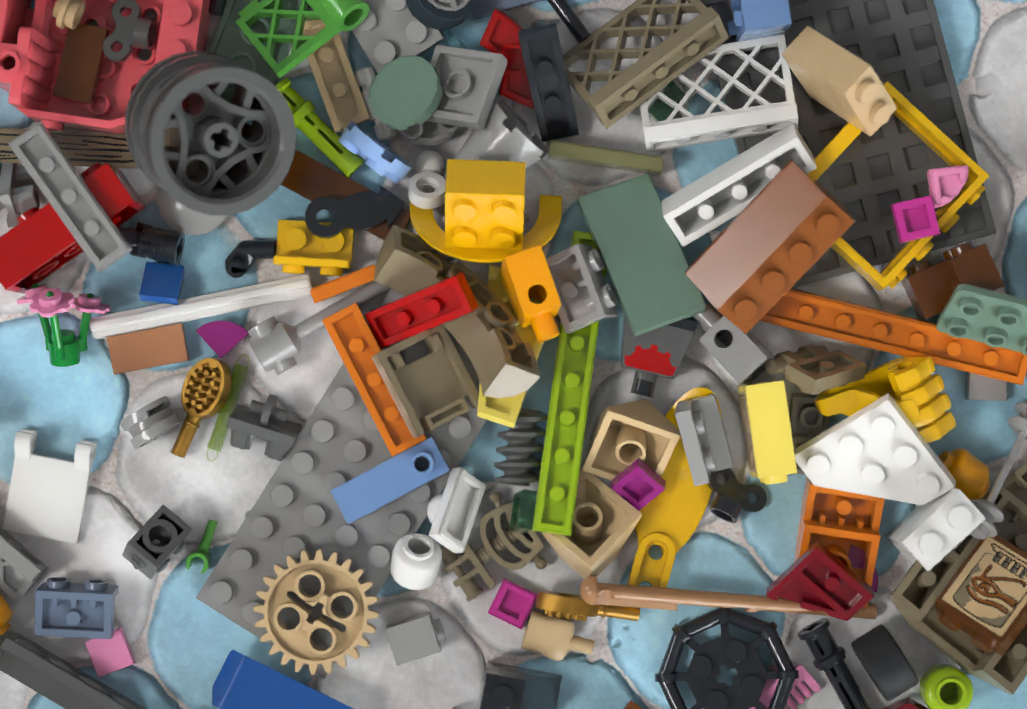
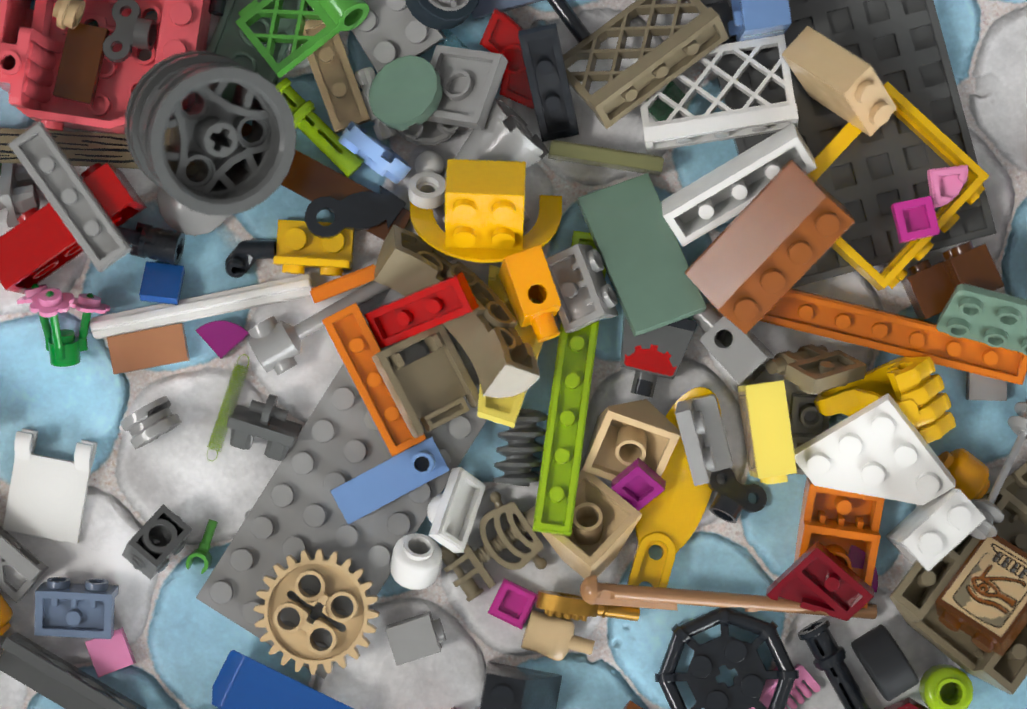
(202, 397): pearl gold piece -> none
(523, 511): clear green tile -> none

